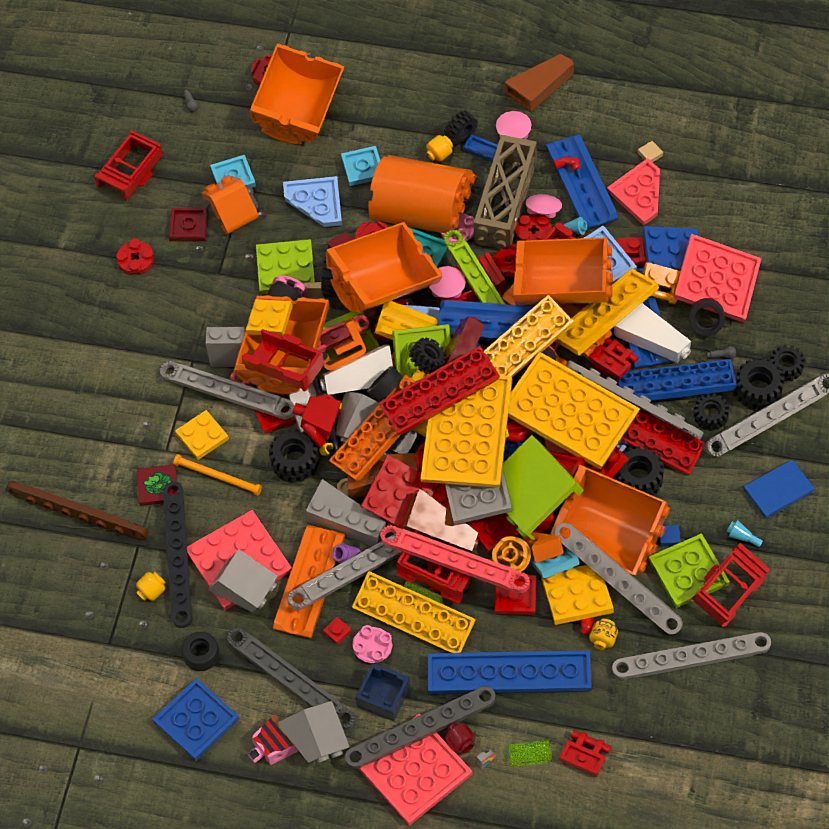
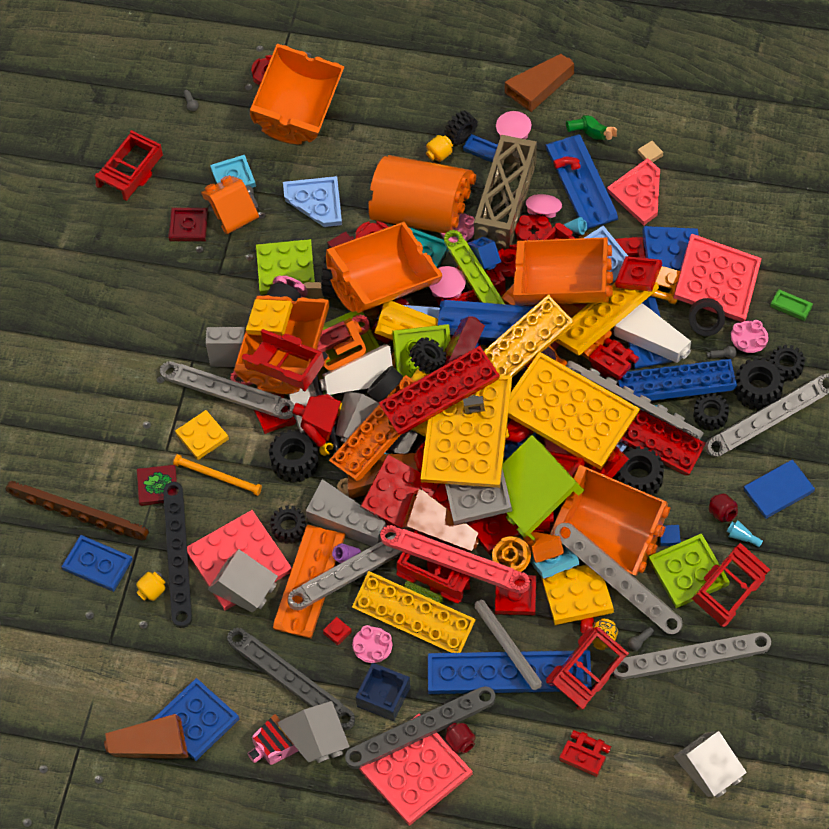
(97, 563): none -> blue tile
(133, 248): red plate -> none
(150, 739): none -> dark orange slope
(196, 640): black tyre -> none
(288, 514): none -> black tyre
(360, 165): medium azure plate -> none
(473, 404): none -> dark grey plate
(485, 252): none -> blue slope
(485, 758): light grey tile -> none
(508, 645): none -> light grey axle
(530, 753): clear neon green plate -> none
(570, 684): none -> red piece
(592, 128): none -> green arm
(636, 642): none -> dark grey piece
(638, 273): none -> red tile
(711, 764): none -> slope
(723, 508): none -> dark red head
(749, 336): none -> bright pink dish
(791, 305): none -> bright green tile

